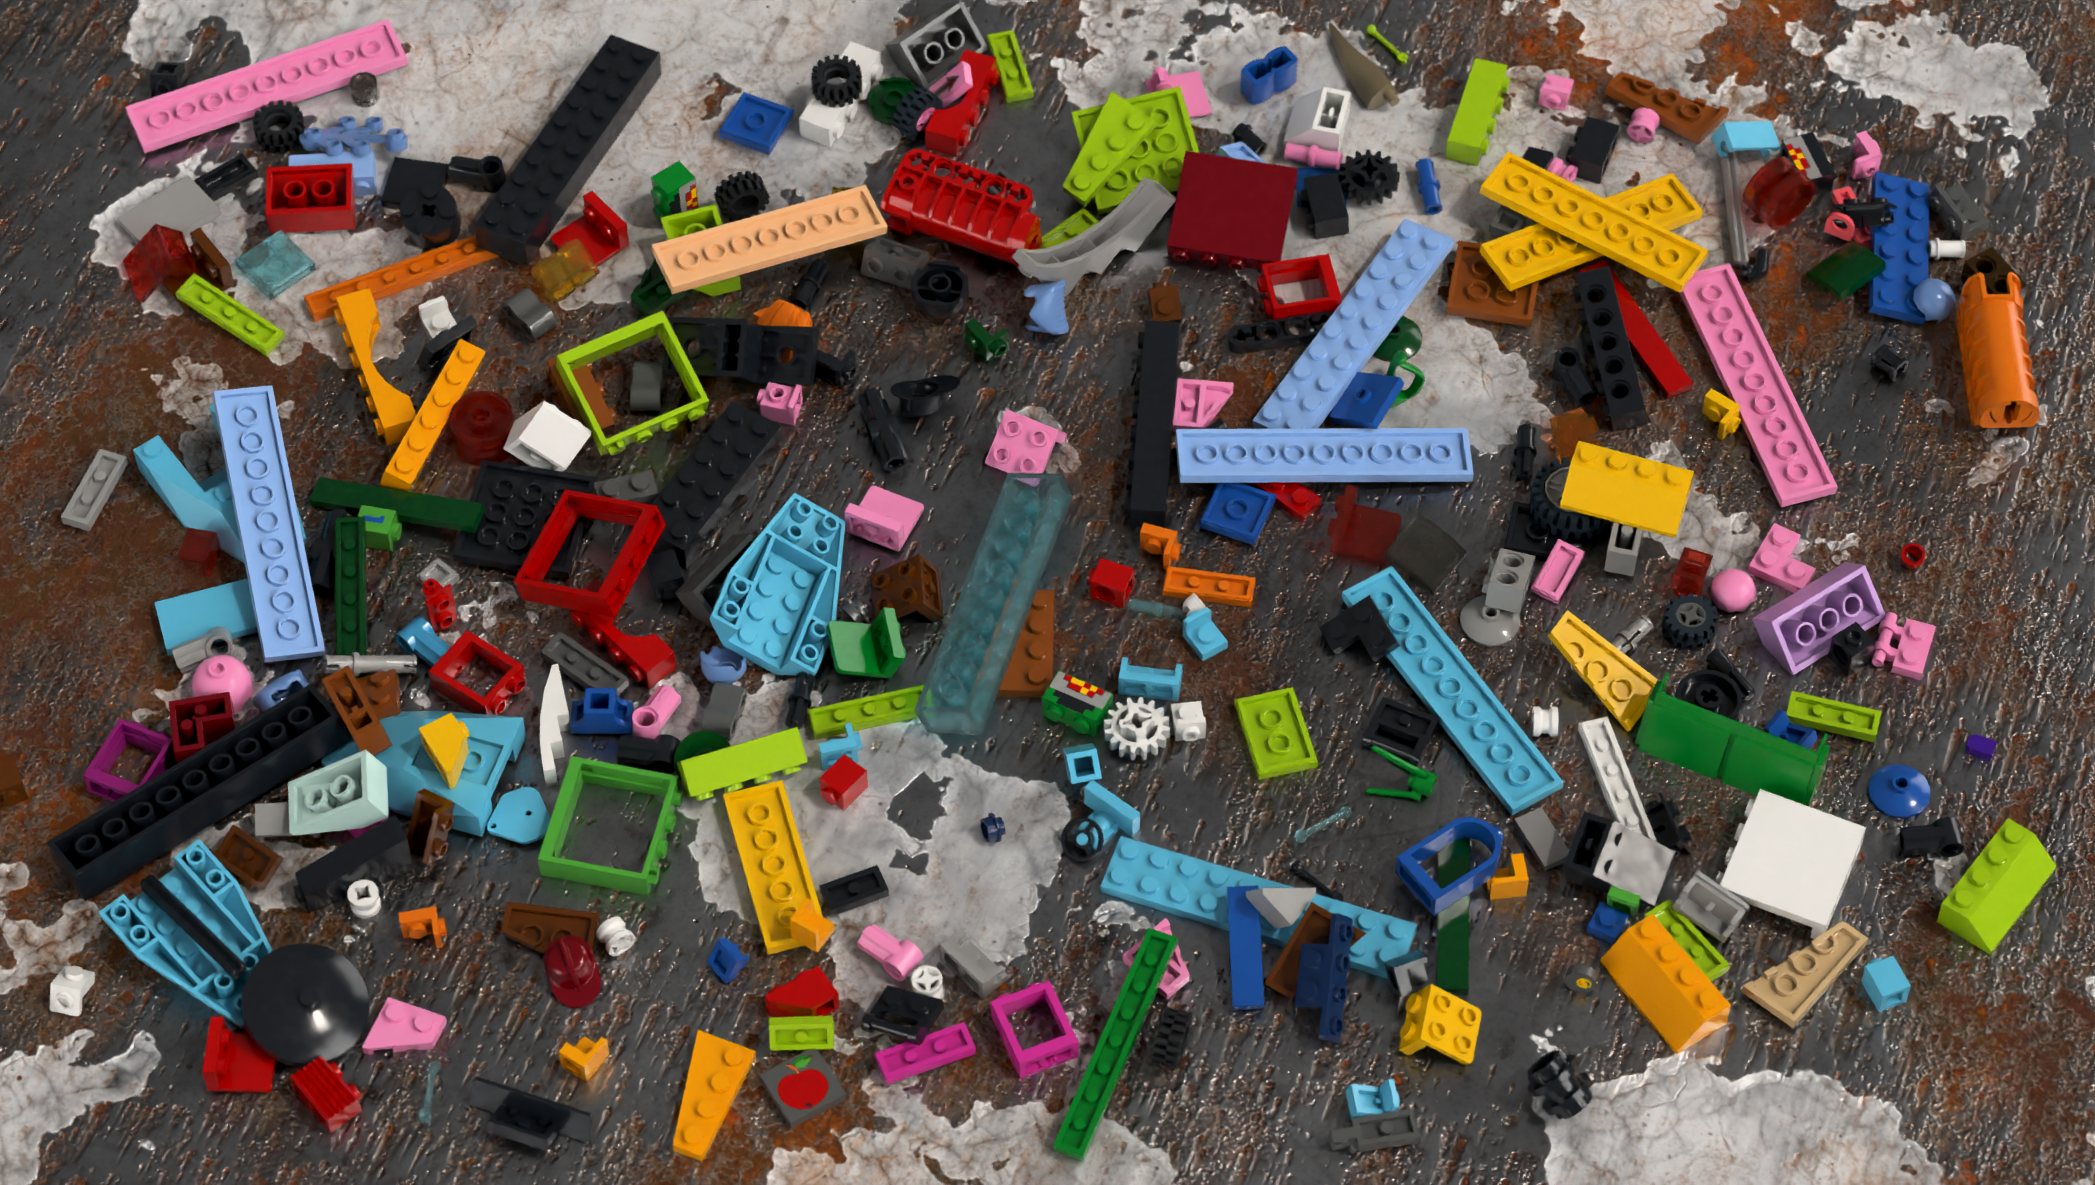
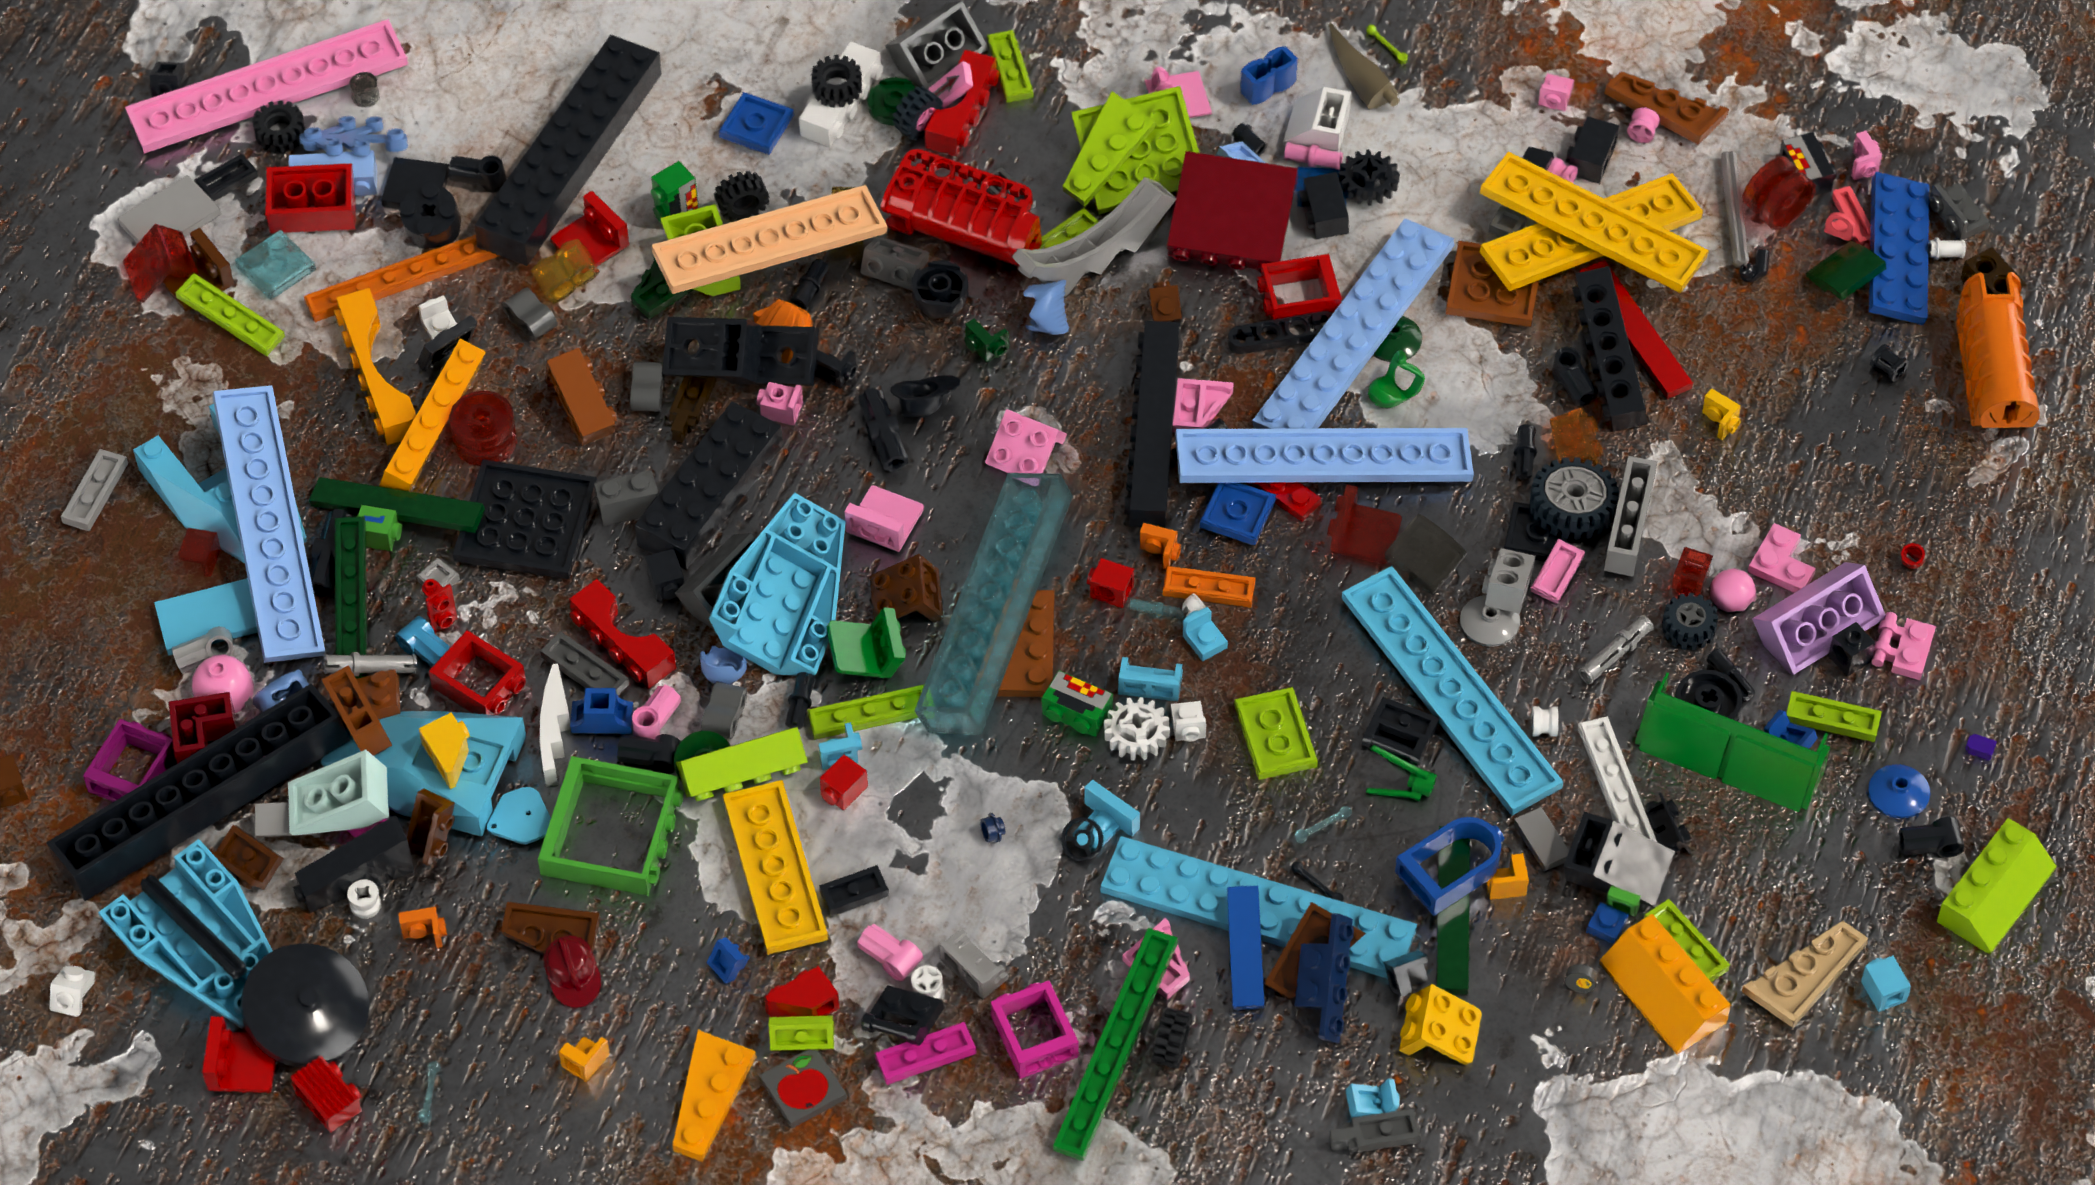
(404, 1028): bright pink wing -> none
(528, 1116): black bracket -> none
(546, 438): white slope -> none
(607, 602): red window -> none
(615, 936): white wheel -> none
(617, 341): lime window -> none
(810, 927): light orange panel -> none
(855, 610): flat silver plate -> none
(1082, 763): medium azure brick -> none
(1281, 905): light grey slope -> none
(1361, 622): black plate -> none
(1366, 400): blue plate -> none
(1428, 186): blue pin -> none
(1477, 112): lime brick -> none
(1556, 1080): black piece -> none
(1607, 671): yellow wing -> none
(1627, 489): yellow slope -> none
(1710, 906): light grey hinge -> none
(1746, 136): medium azure hinge -> none
(1758, 385): bright pink plate -> none
(1791, 860): white panel -> none
(1876, 211): black hinge -> none
(1934, 299): medium blue hair -> none

